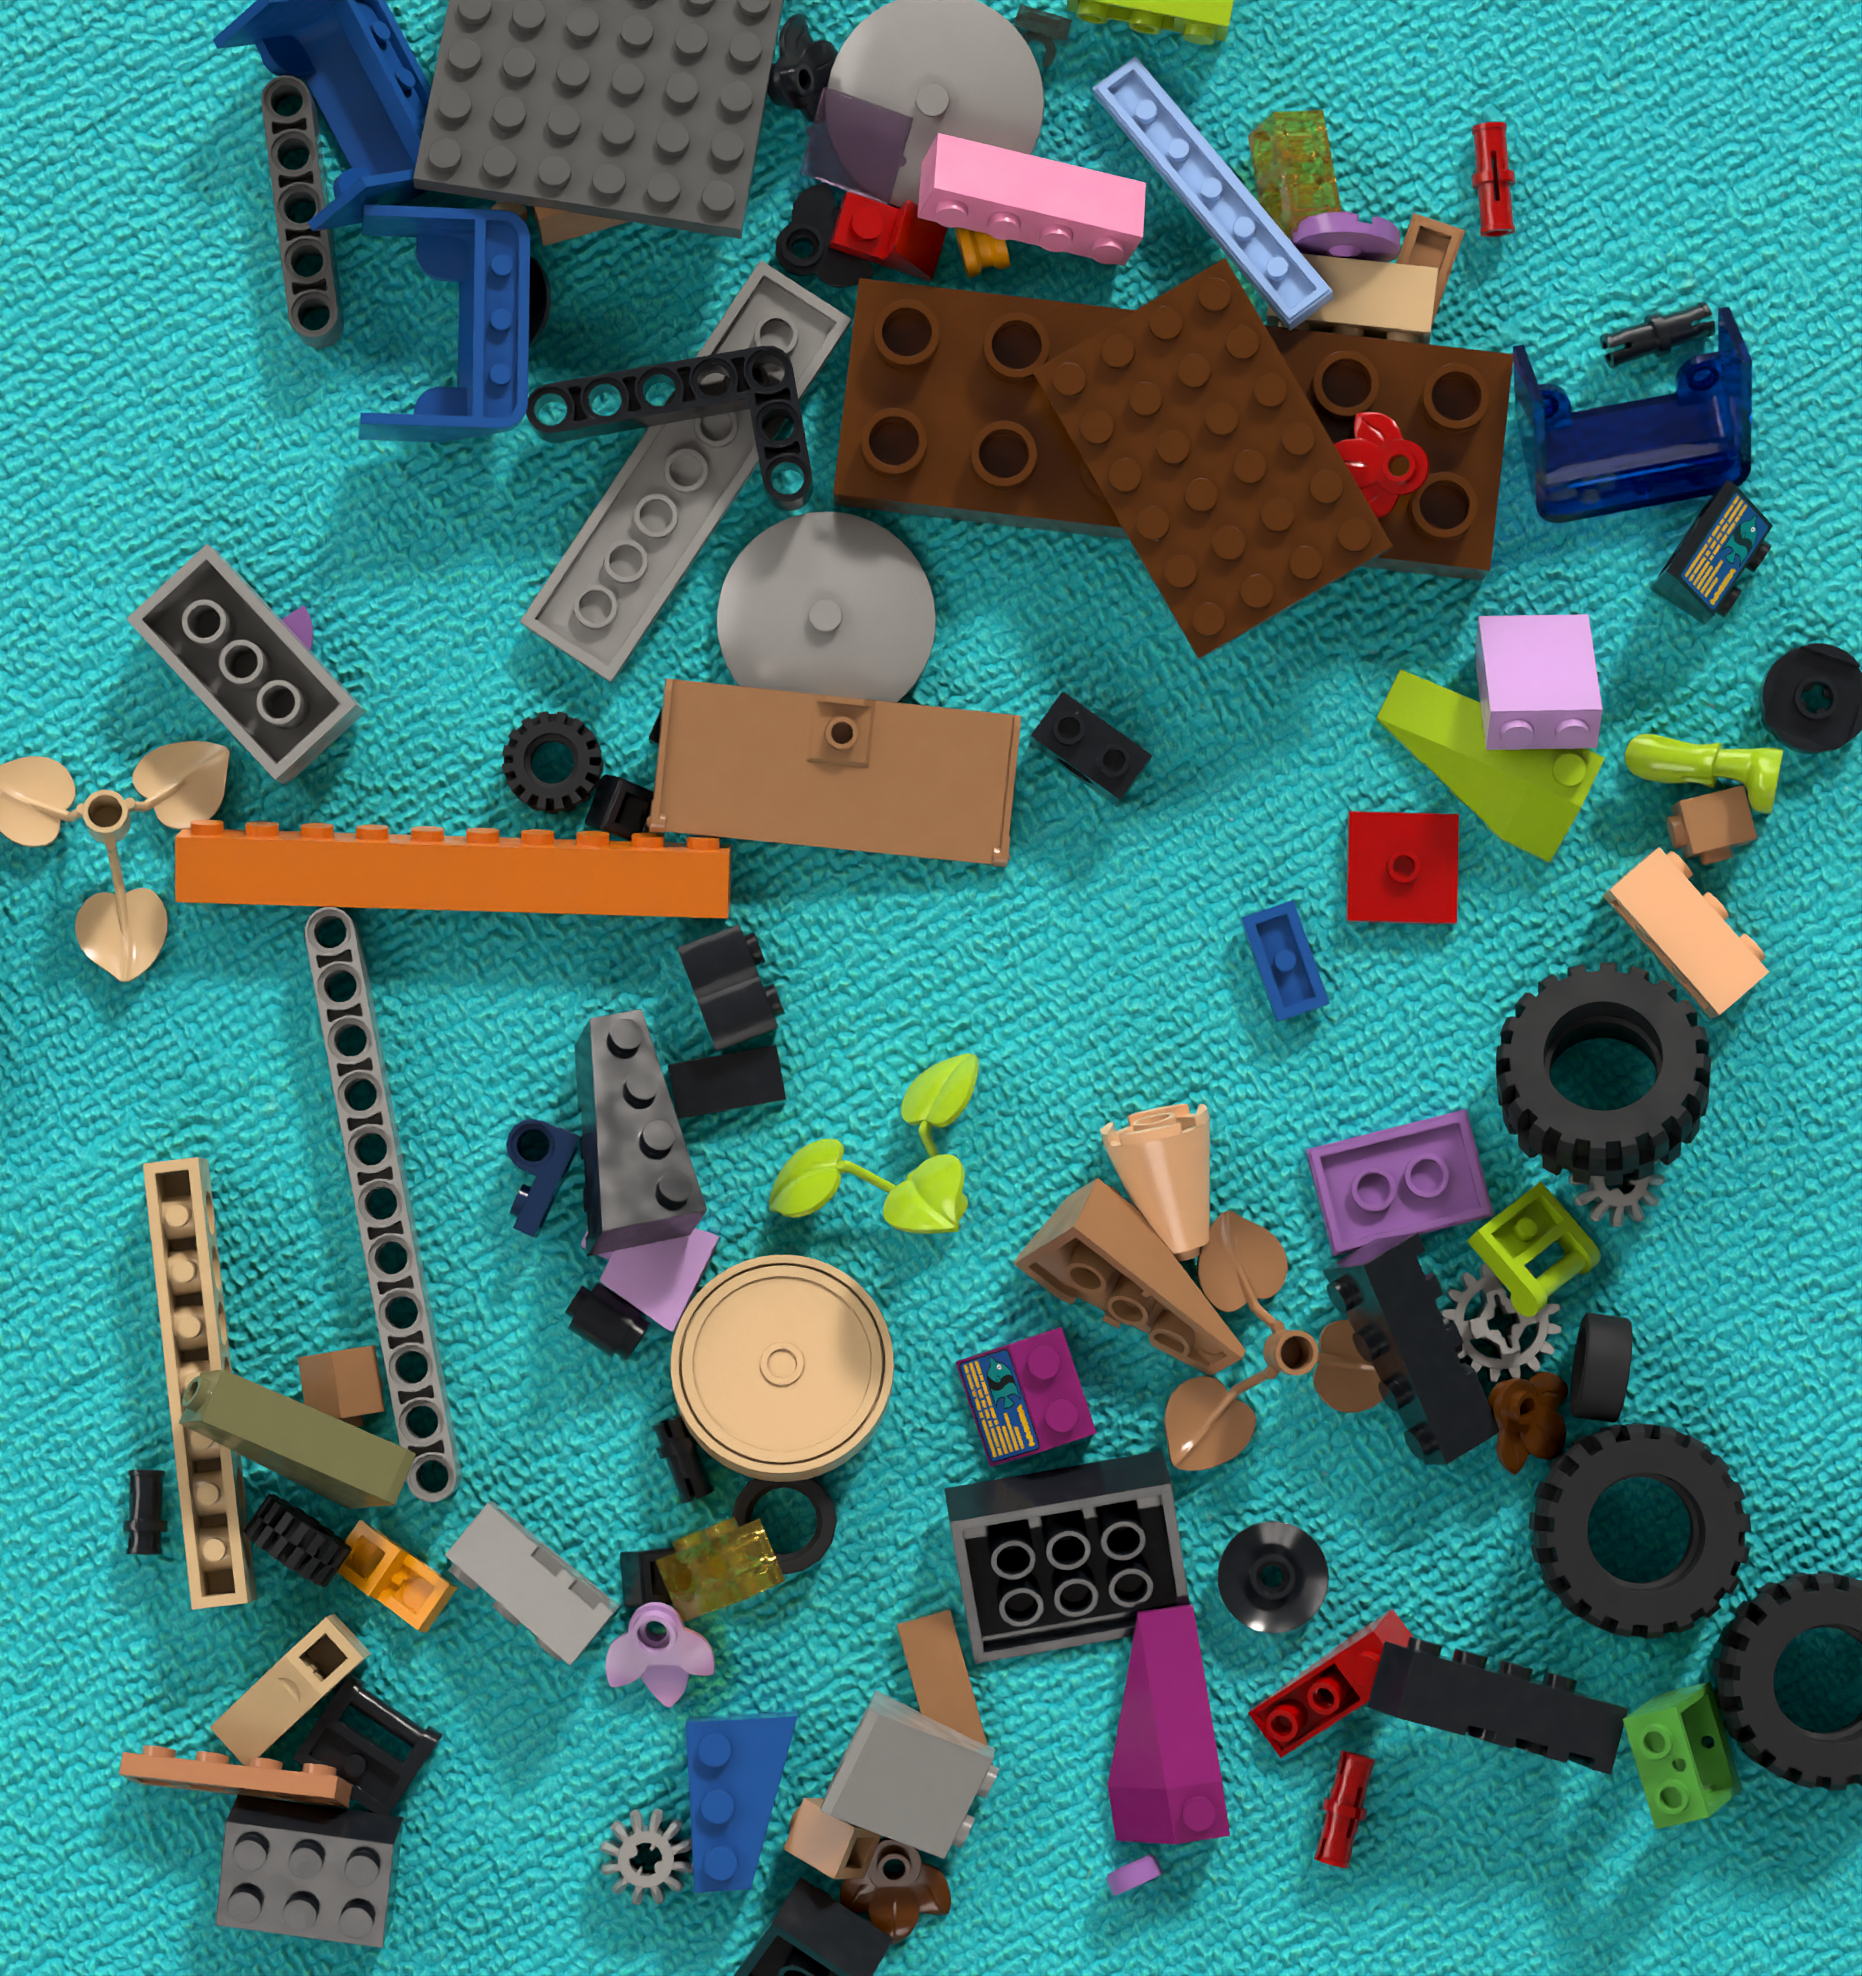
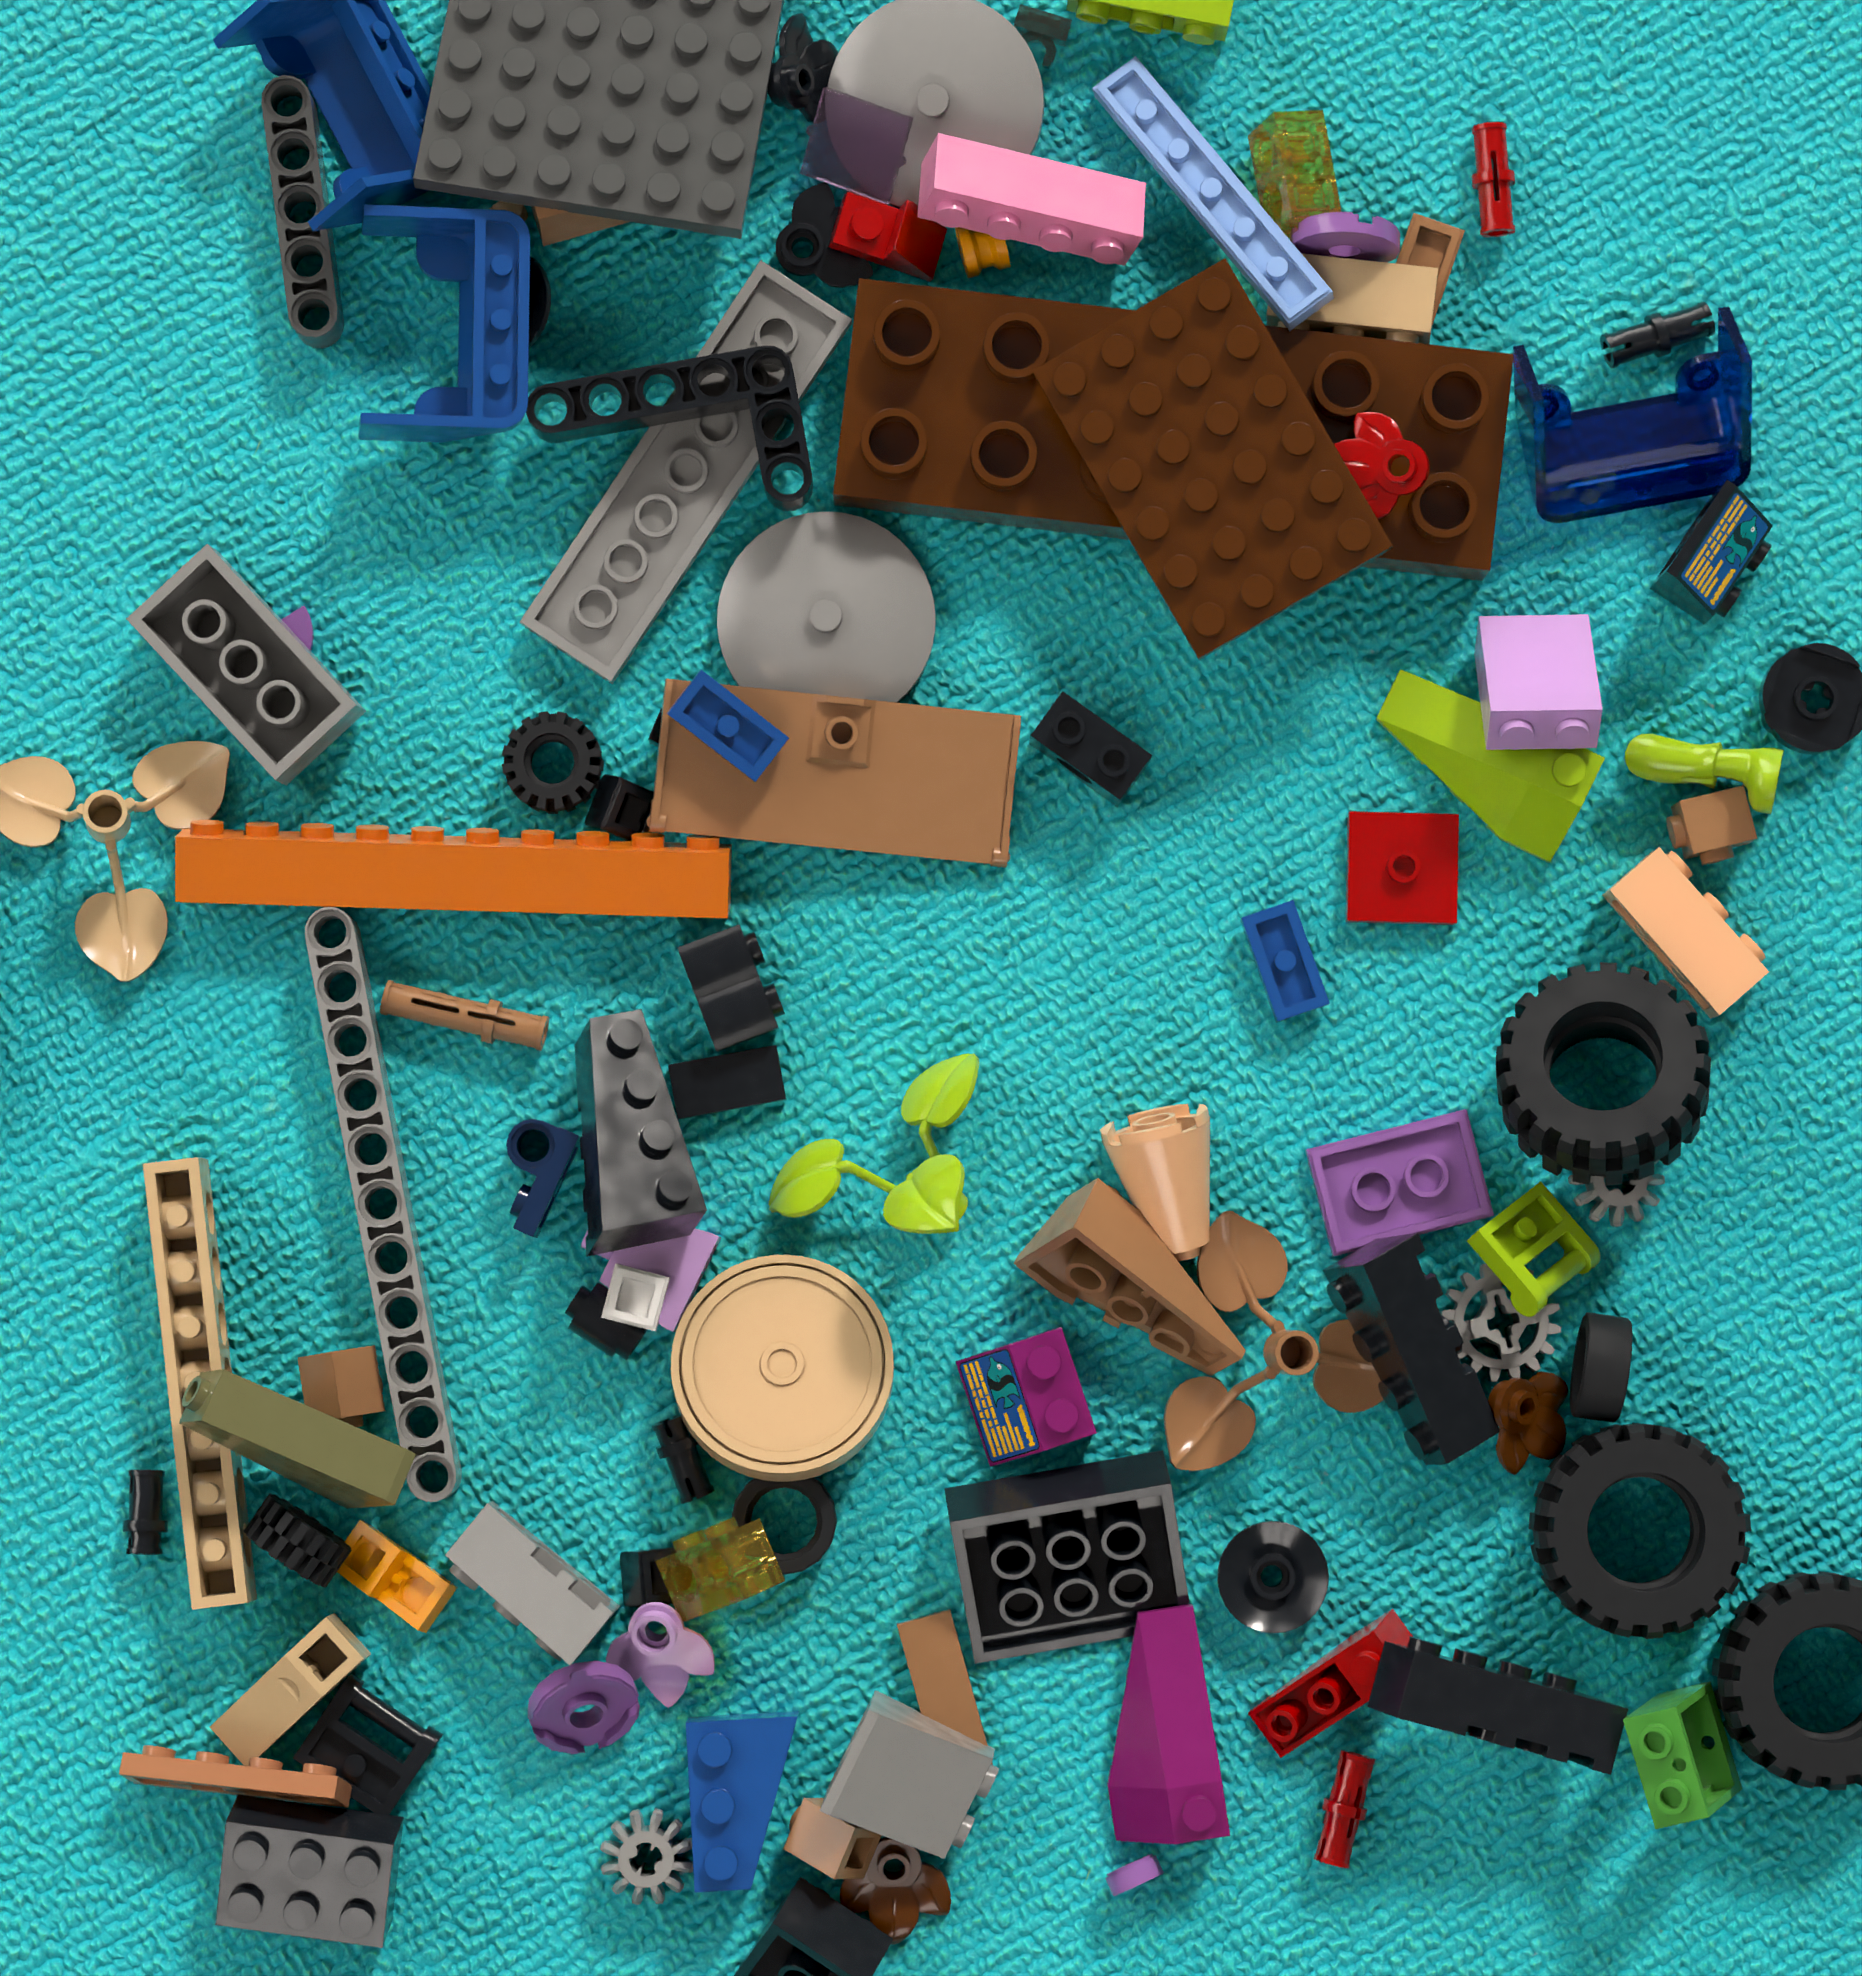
(461, 1014): none -> medium nougat pin
(579, 1685): none -> medium lavender tile
(635, 1297): none -> white tile
(727, 725): none -> blue plate

